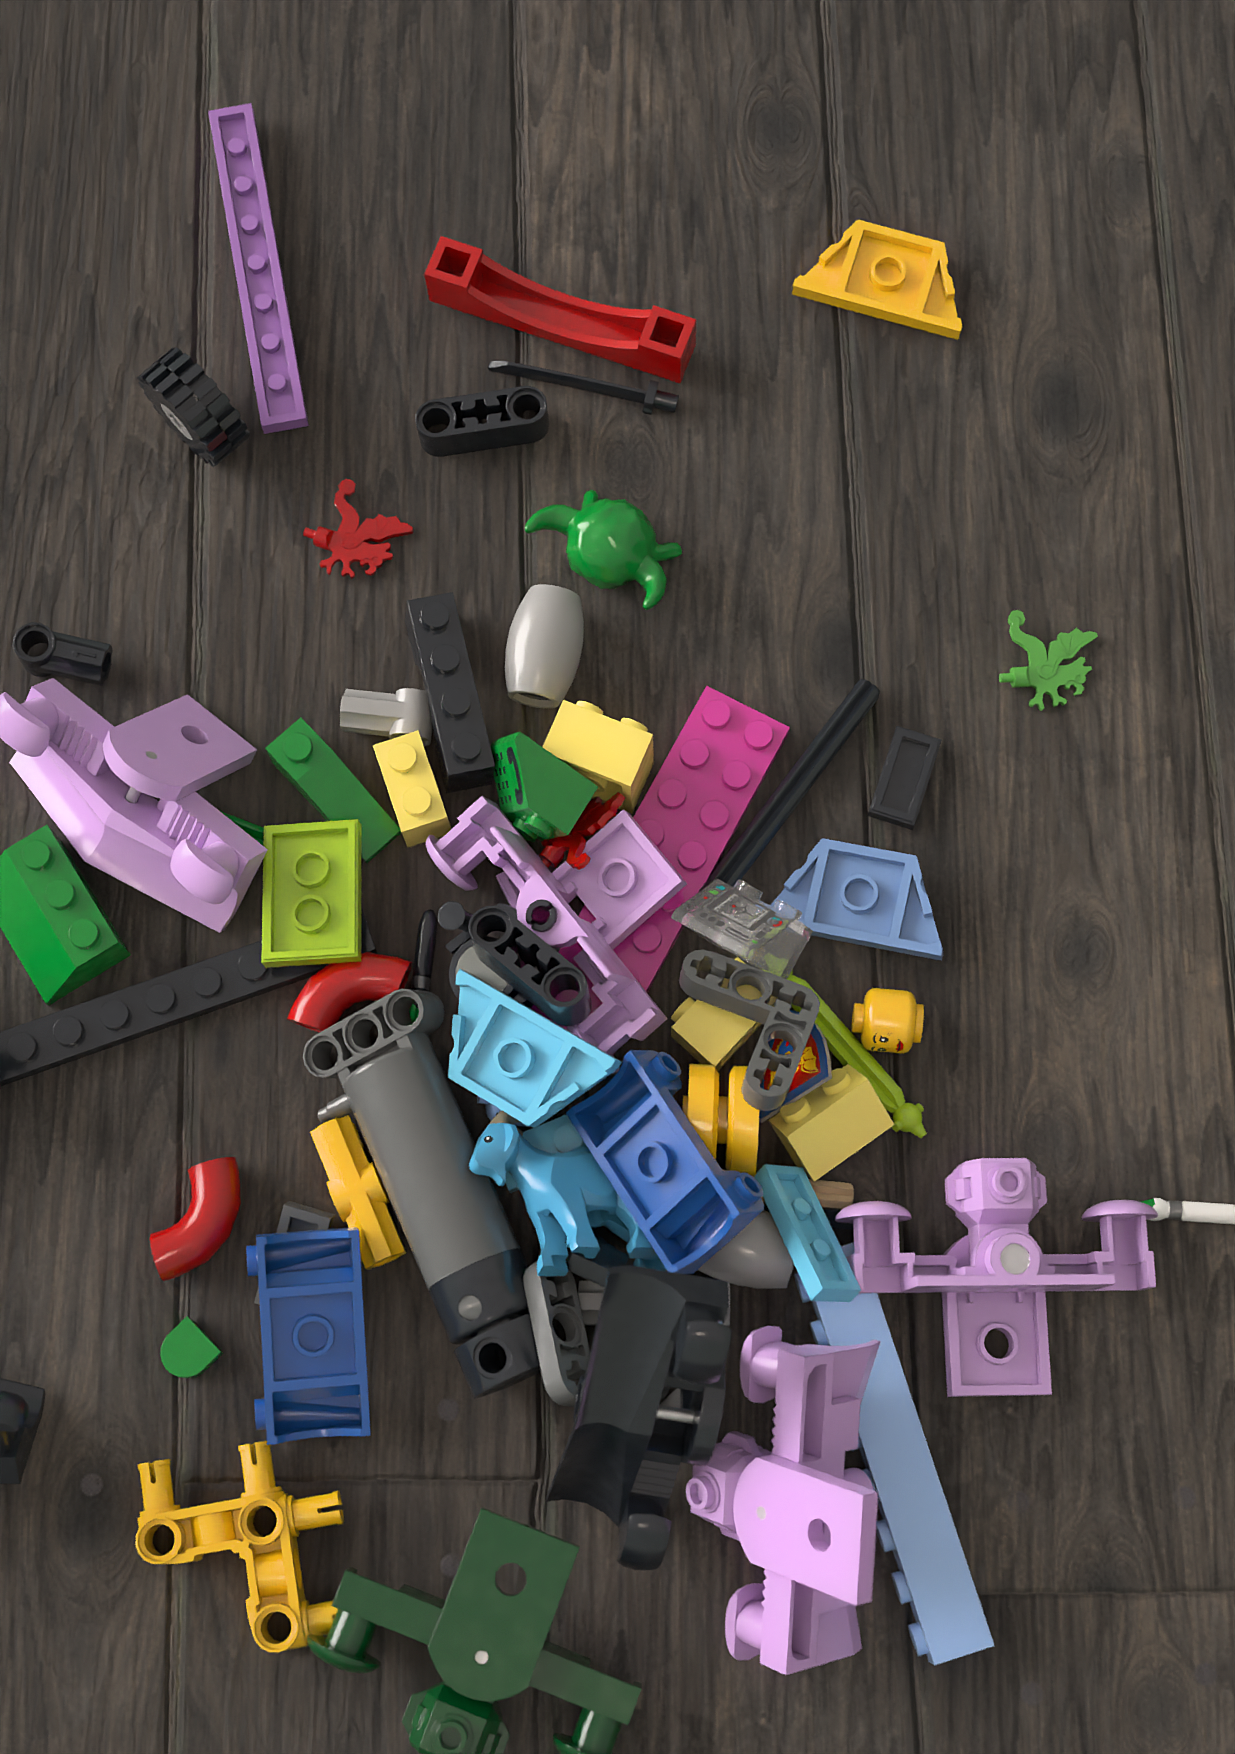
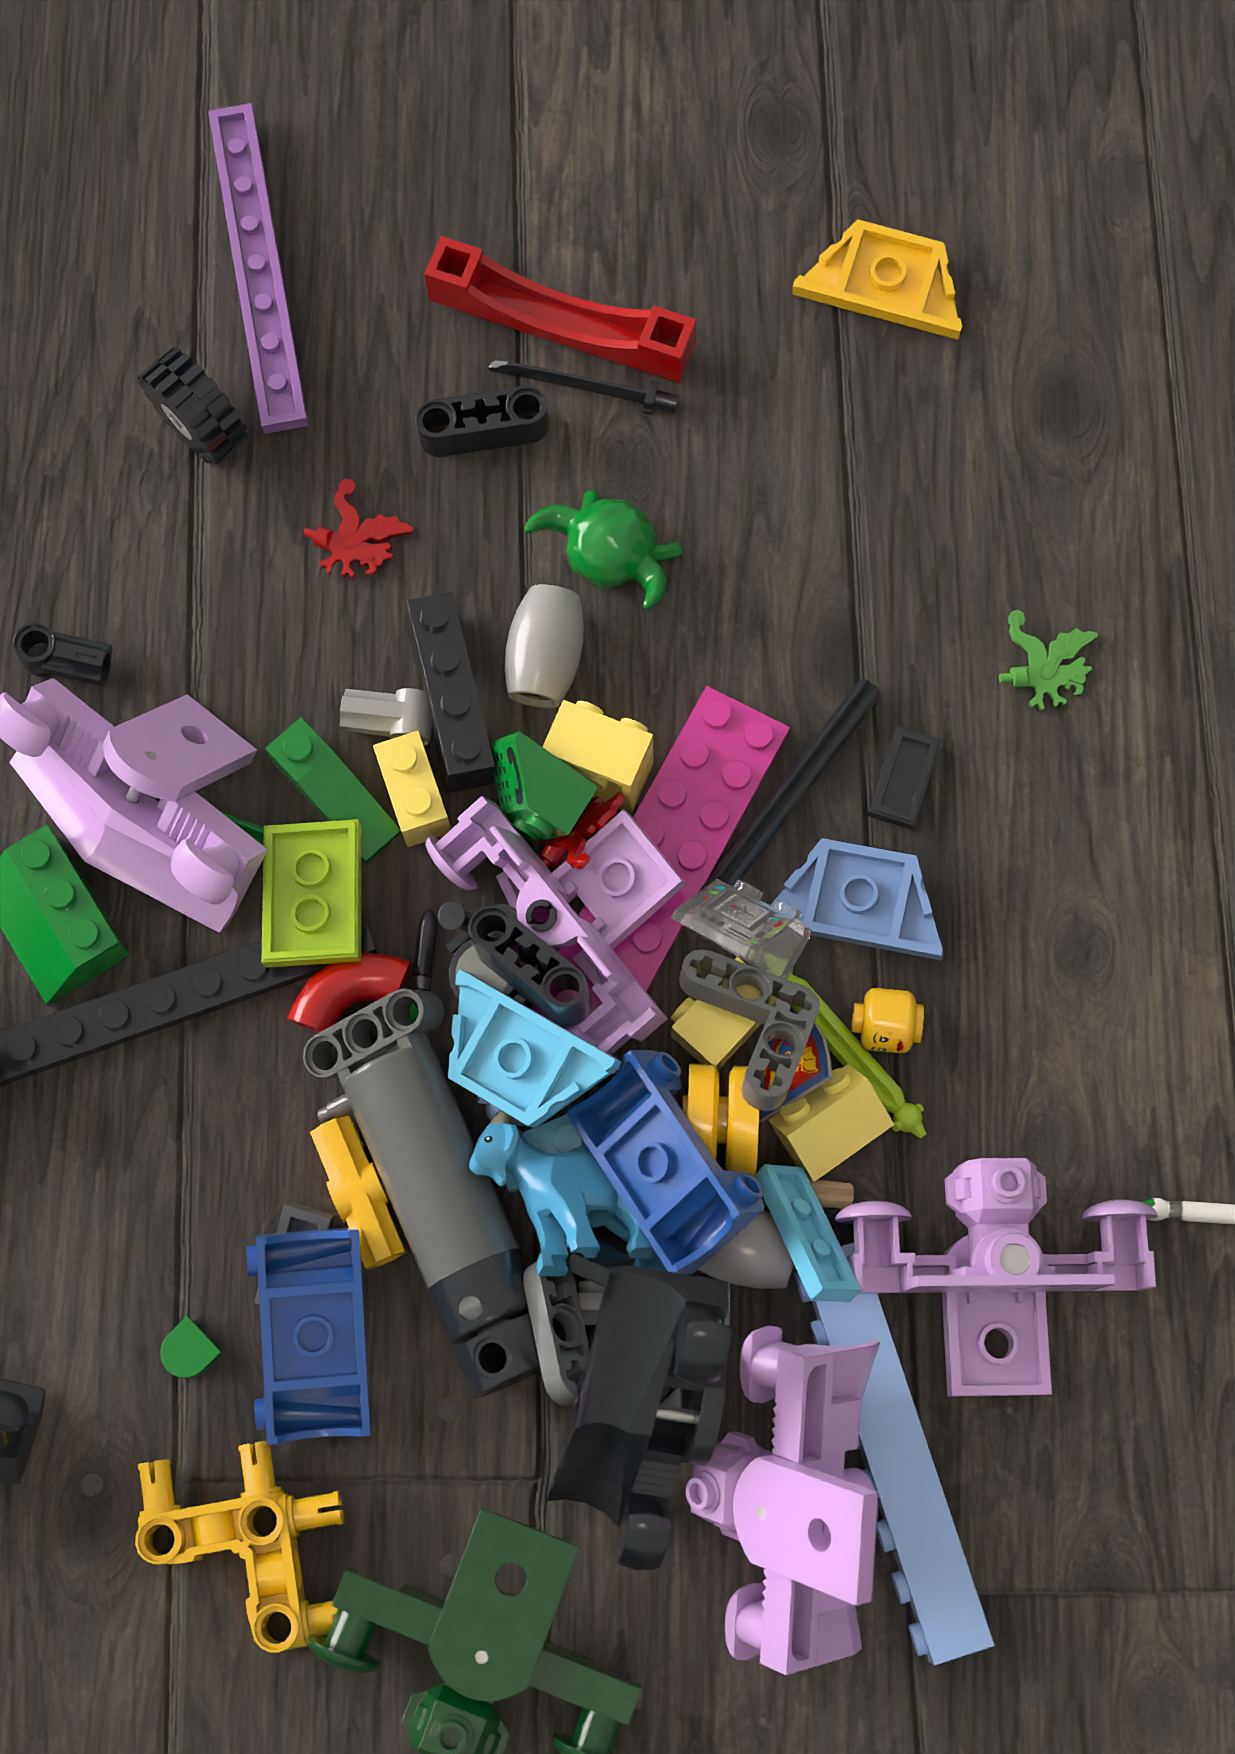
(206, 1223): red cylinder -> none

